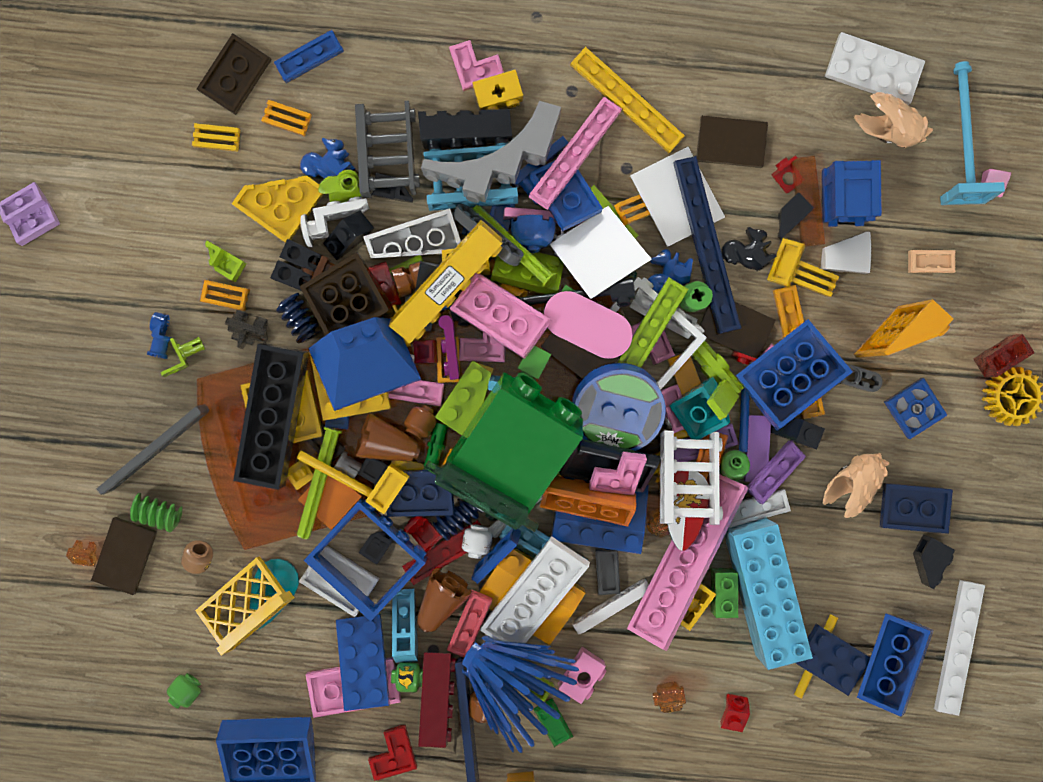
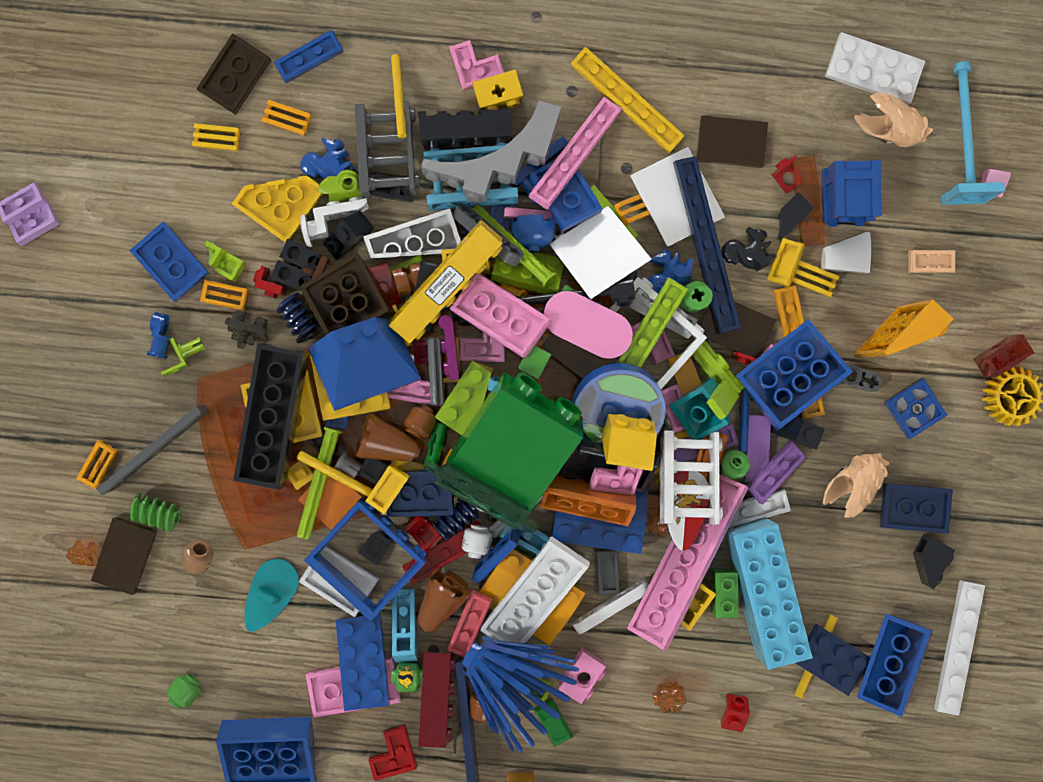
(113, 454): none -> light orange tile
(169, 261): none -> blue plate
(256, 619): yellow fence -> none
(271, 289): none -> red bracket
(398, 96): none -> yellow bar
(435, 371): none -> dark grey axle
(629, 442): none -> yellow slope

